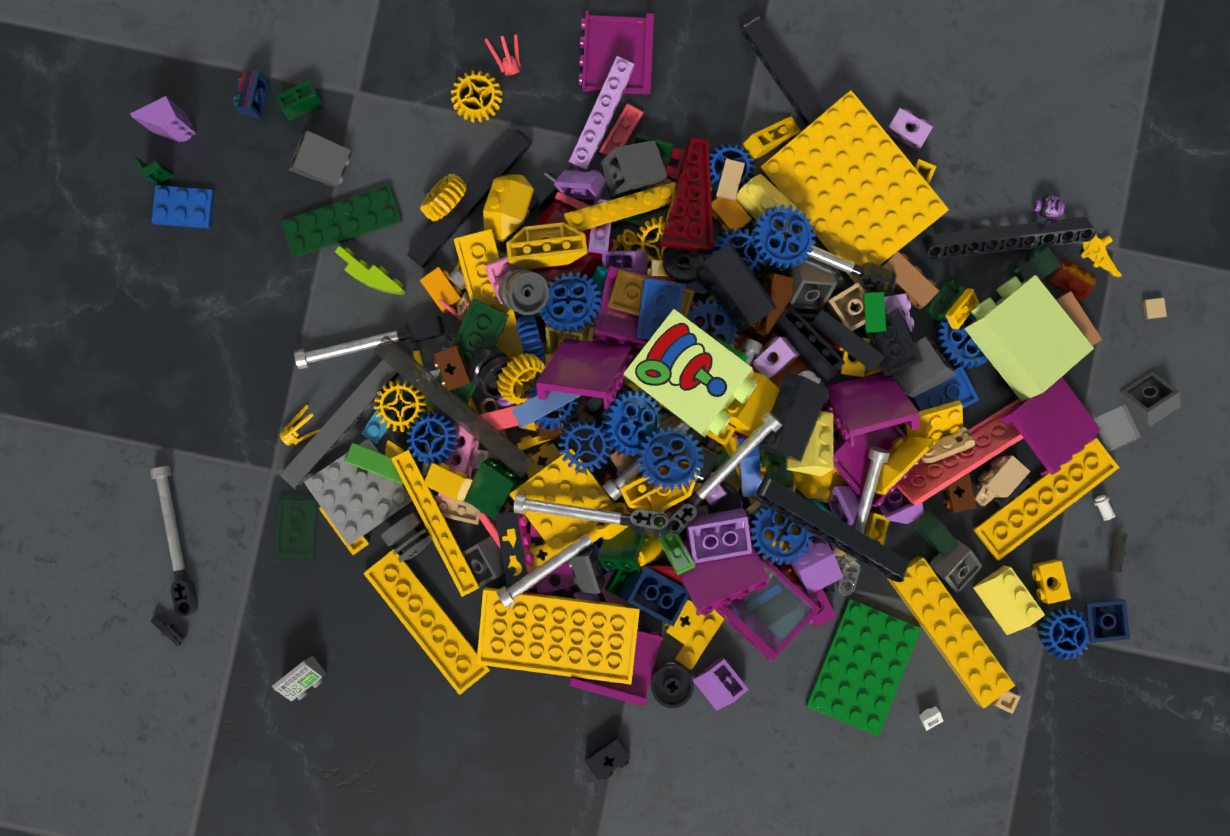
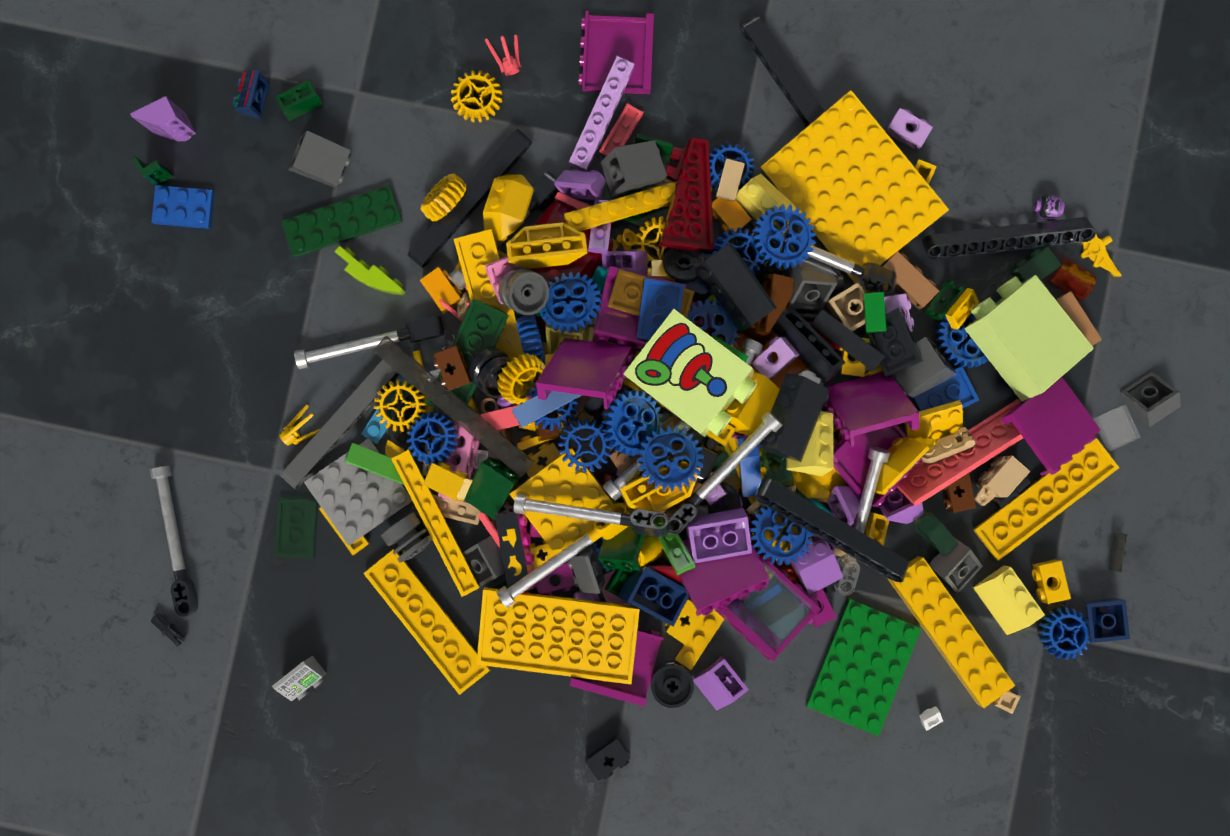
(771, 137): yellow slope -> none
(1104, 507): white pin -> none
(1154, 308): tan tile -> none

